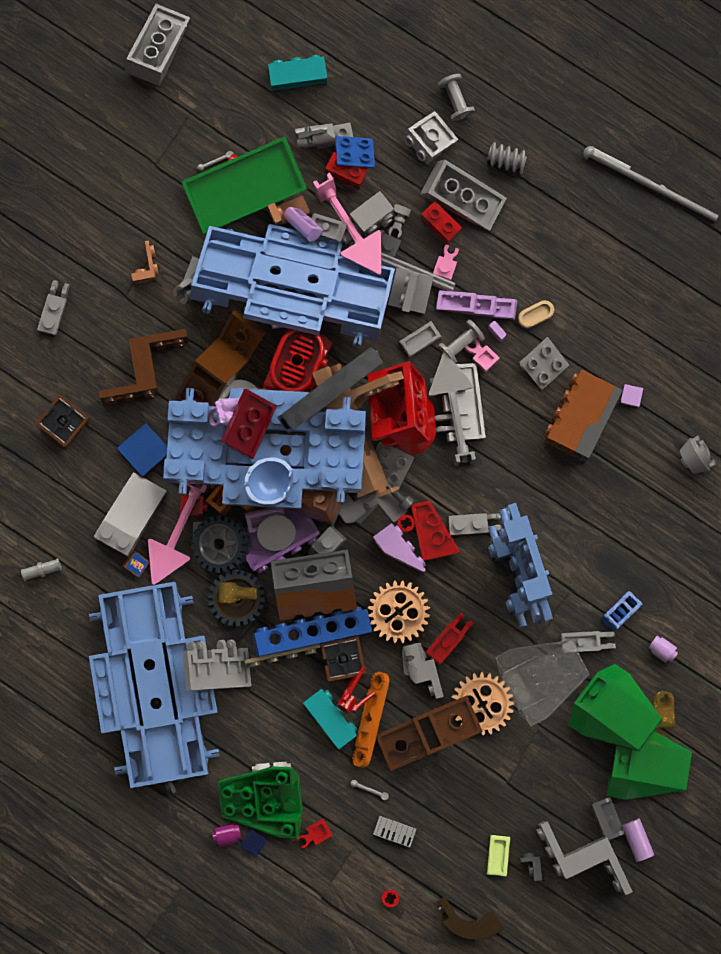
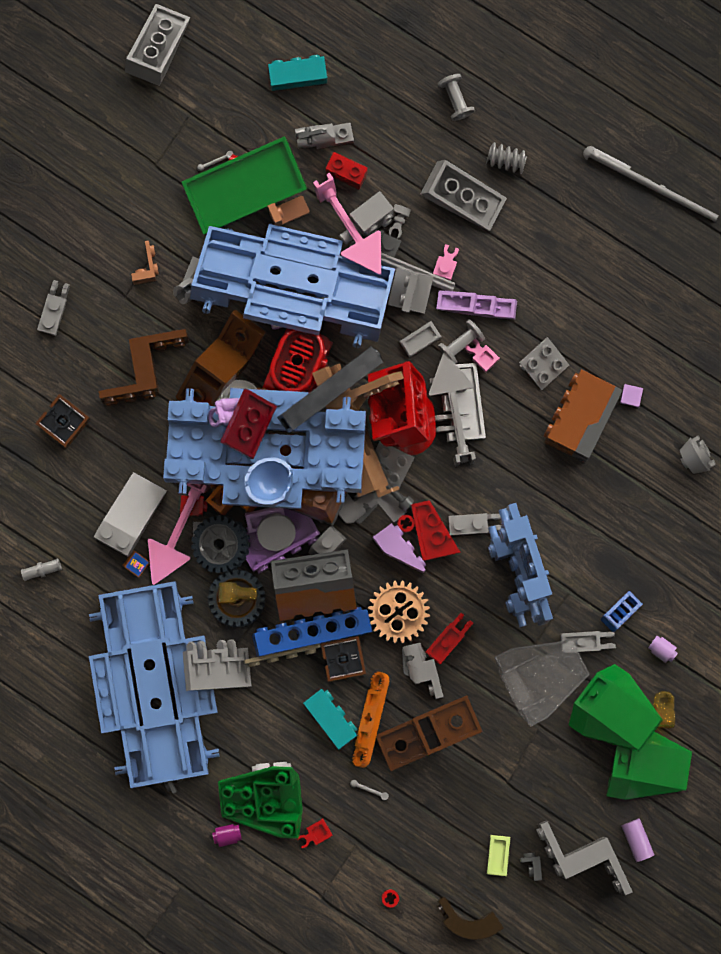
(144, 450): blue tile -> none
(253, 842): clear blue tile -> none
(303, 223): lavender brick -> none
(331, 228): light grey hinge -> none
(347, 701): red plant -> none
(354, 151): blue hinge -> none
(394, 831): light grey tile -> none
(430, 137): light grey plate -> none
(441, 223): red brick -> none
(497, 331): lavender tile -> none
(498, 694): light nougat gear -> none
(535, 314): tan tile -> none
(607, 818): dark grey hinge -> none

